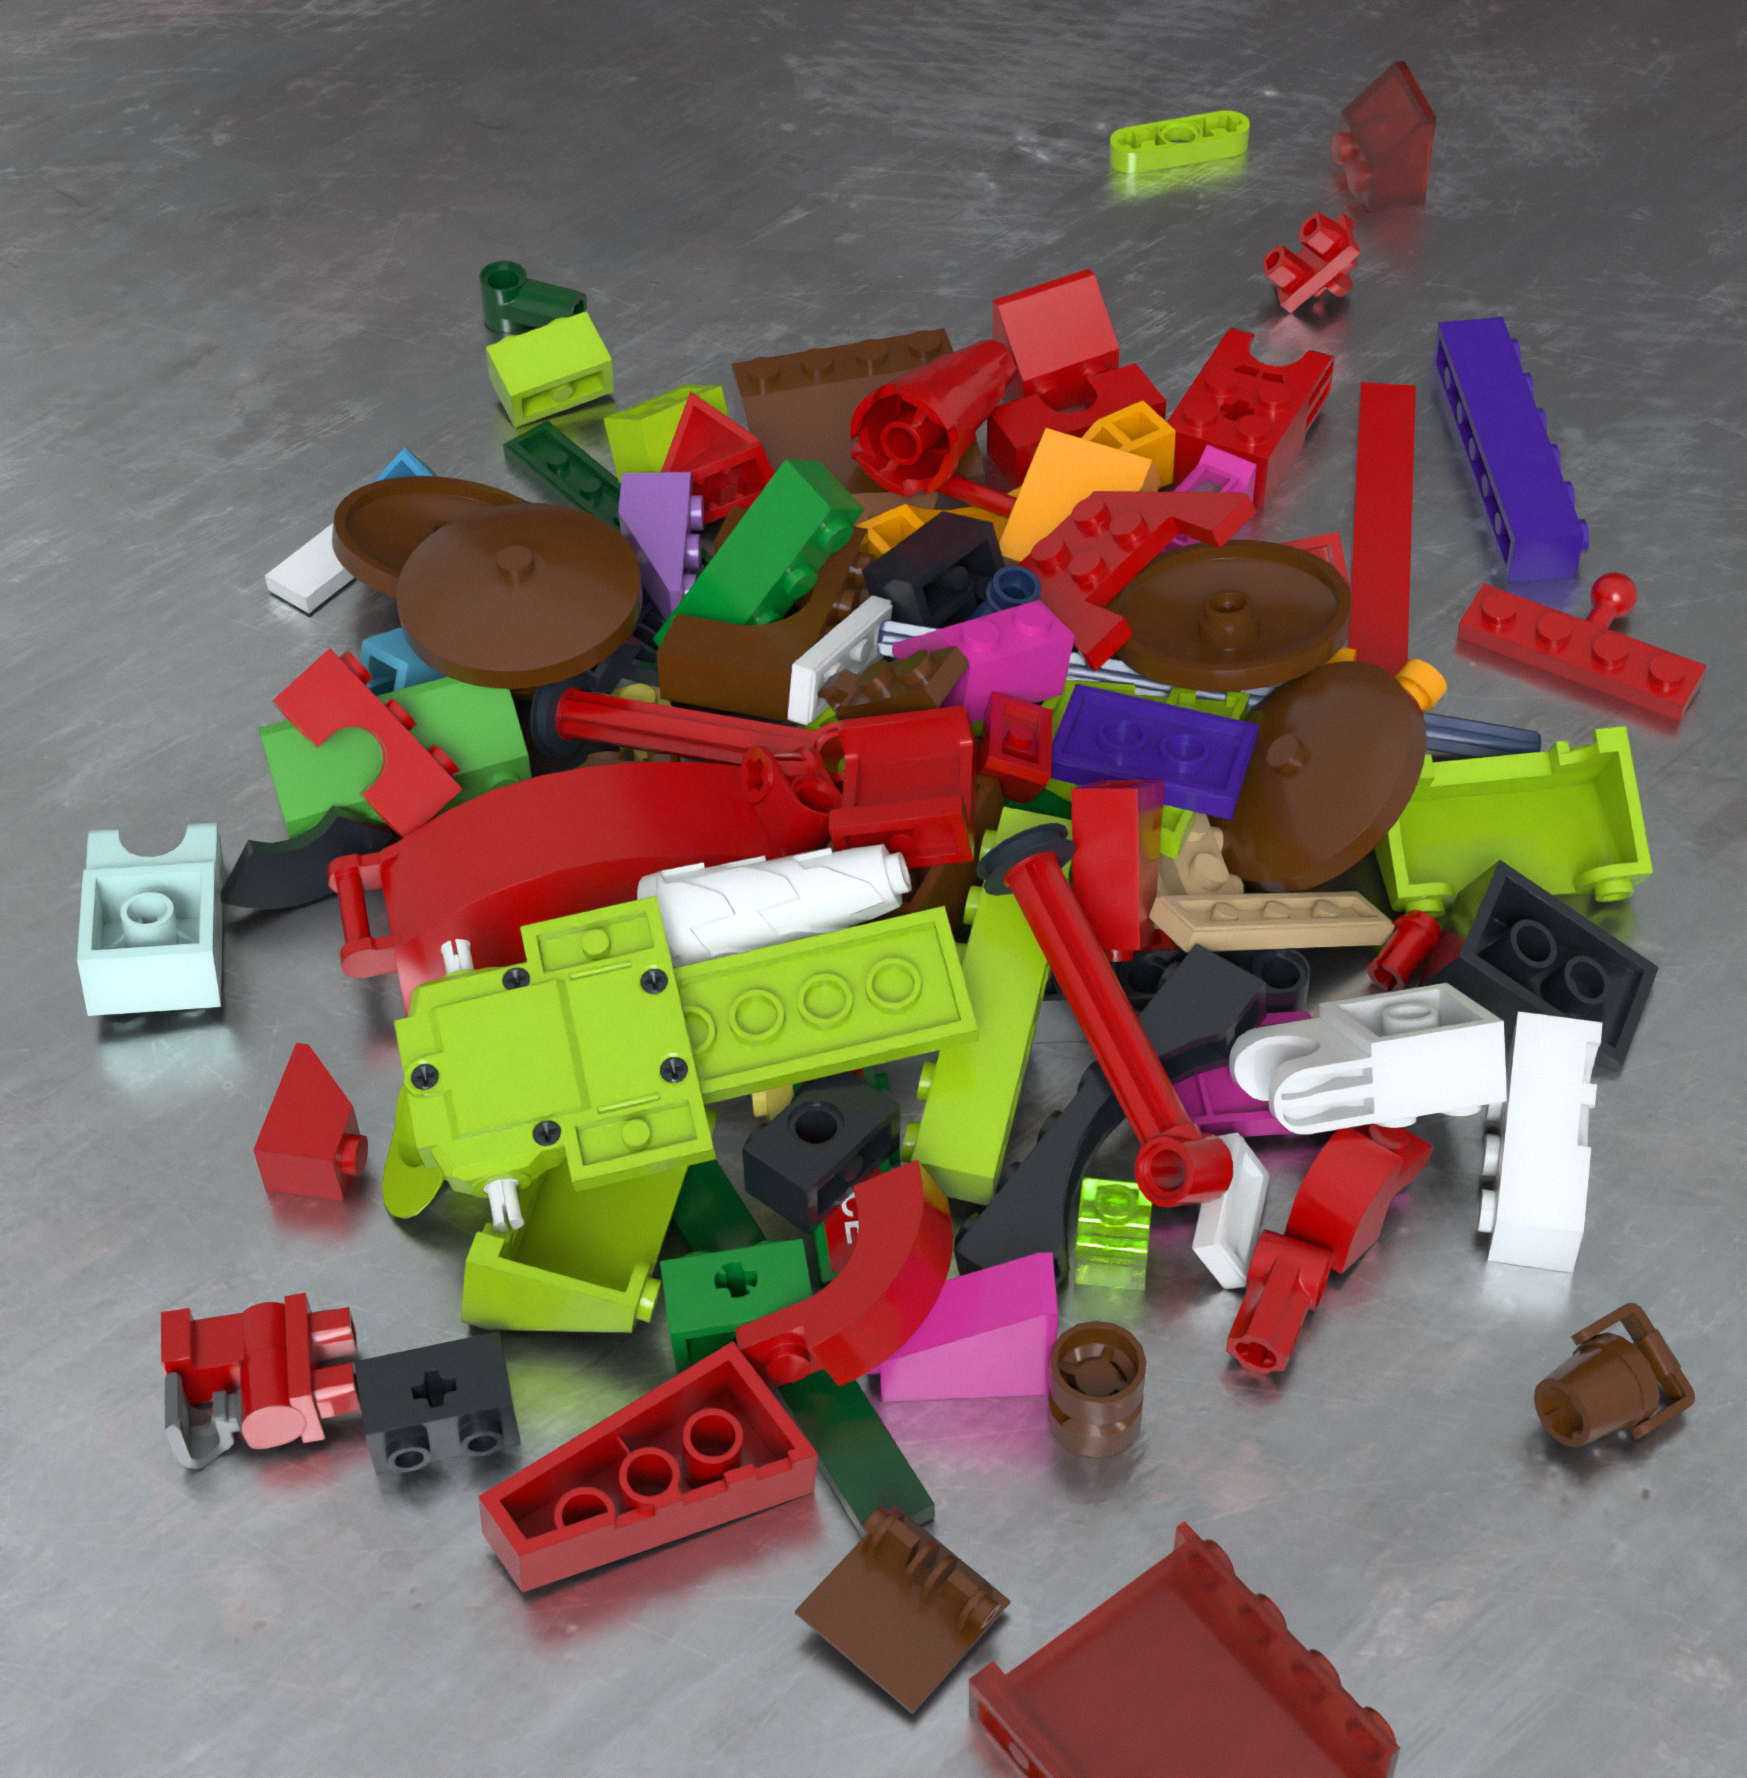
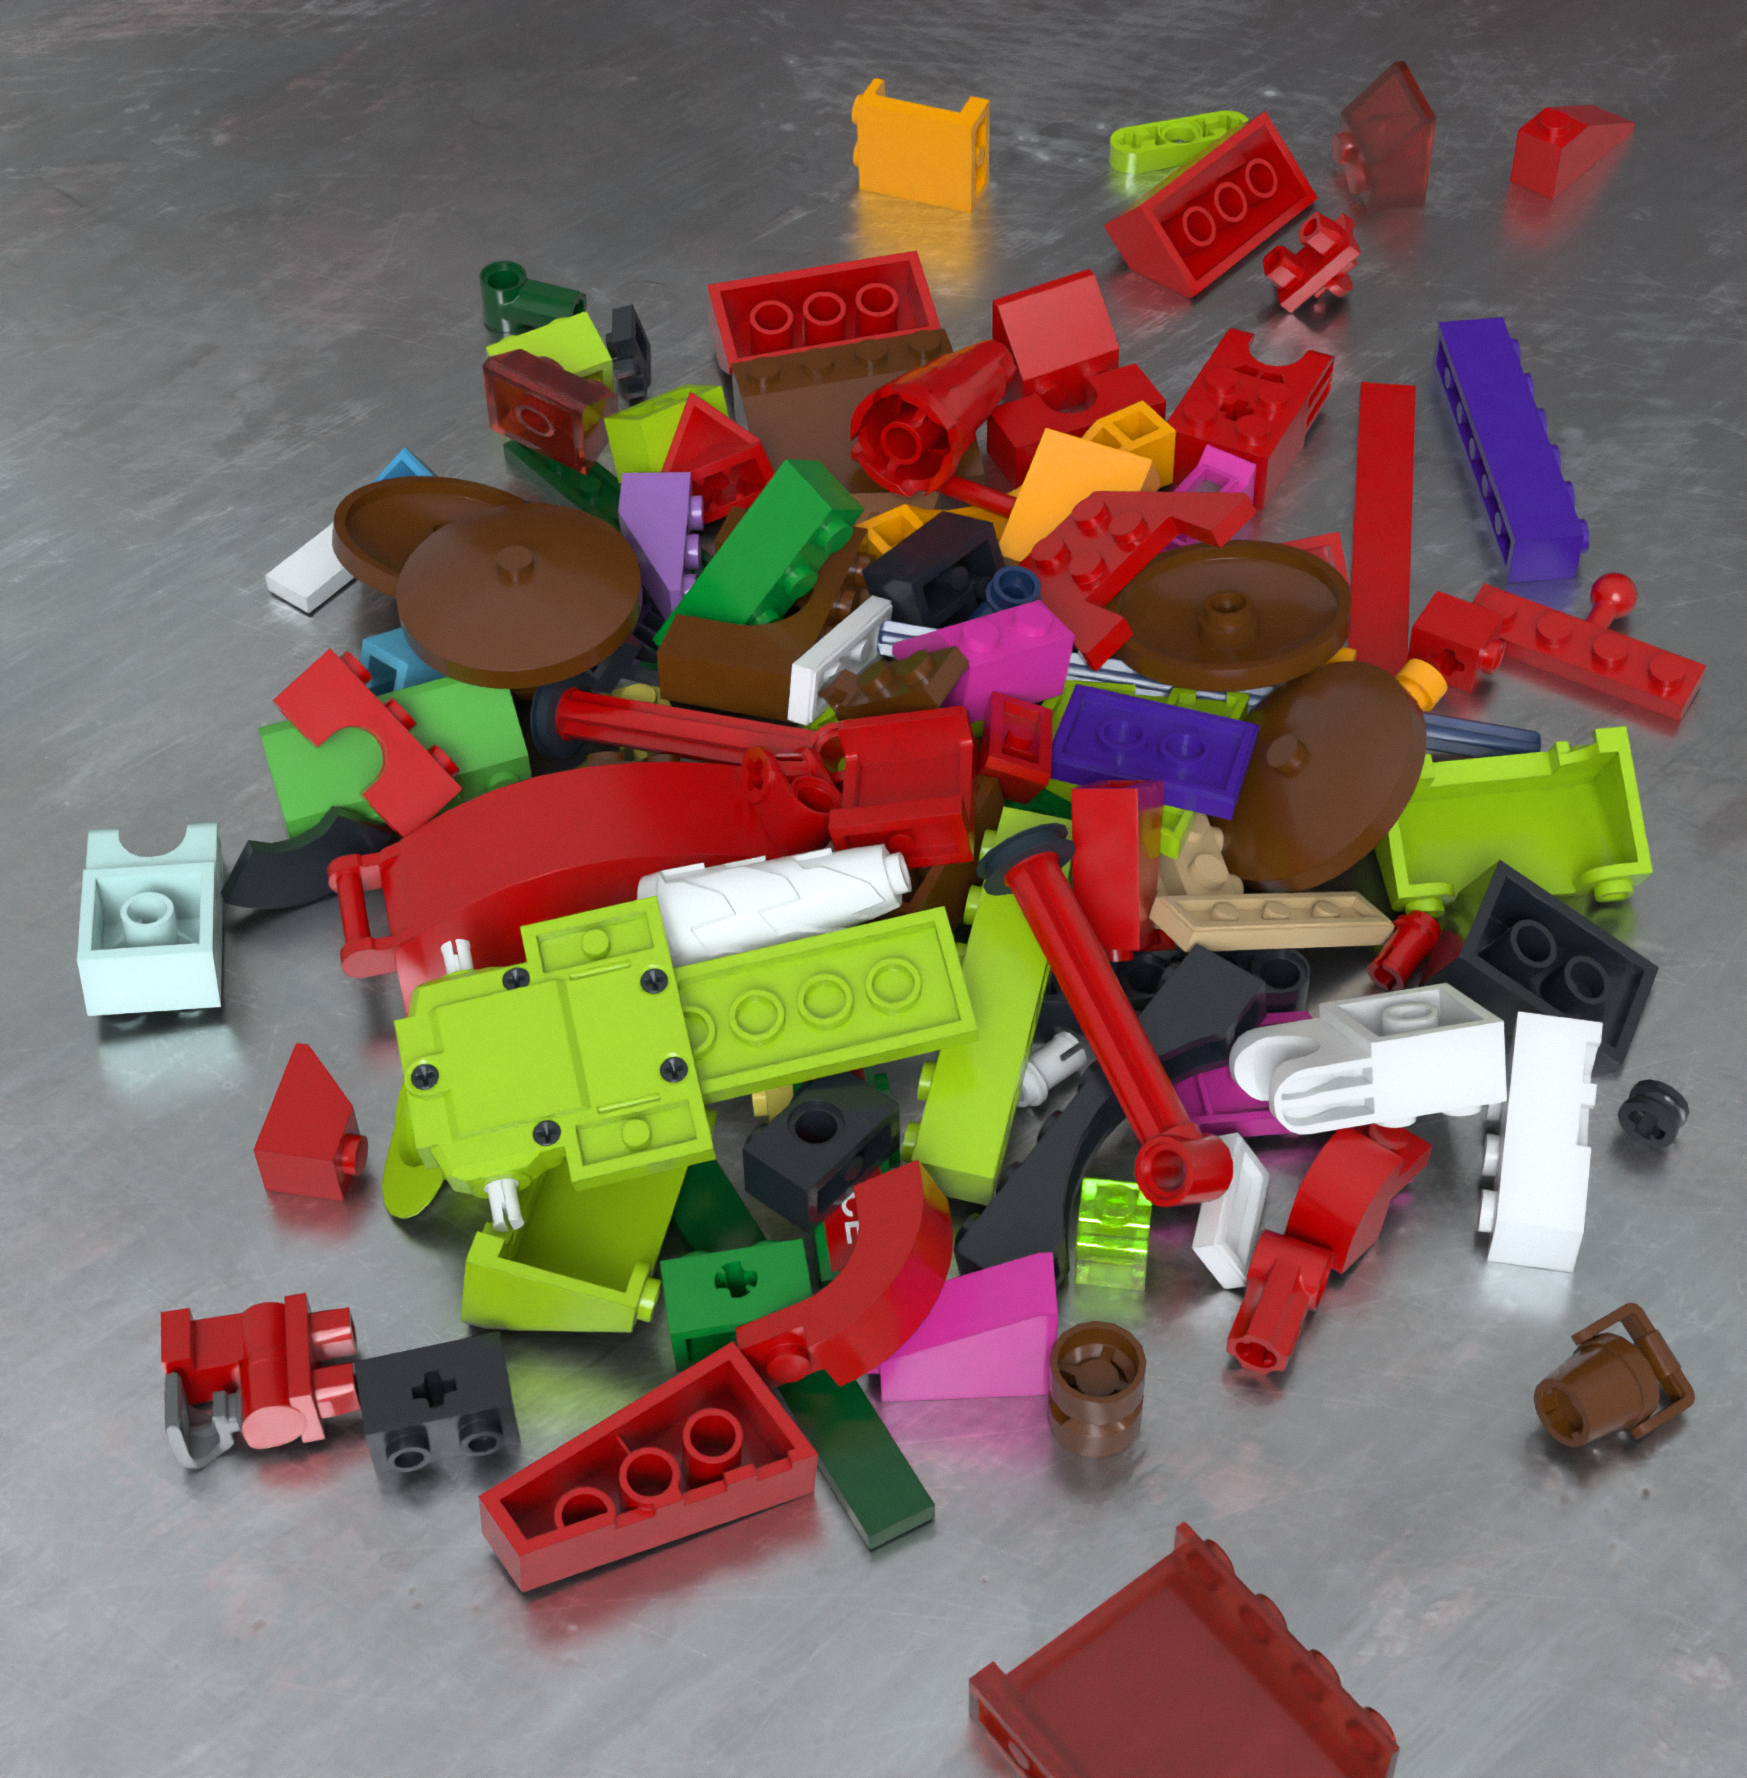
(548, 407): none -> clear red slope
(629, 351): none -> black plate
(819, 308): none -> red slope
(902, 1607): reddish brown hinge -> none
(922, 149): none -> light orange panel
(1047, 1069): none -> white pin
(1213, 209): none -> red slope
(1458, 640): none -> red brick
(1563, 145): none -> red slope
(1653, 1113): none -> black bush

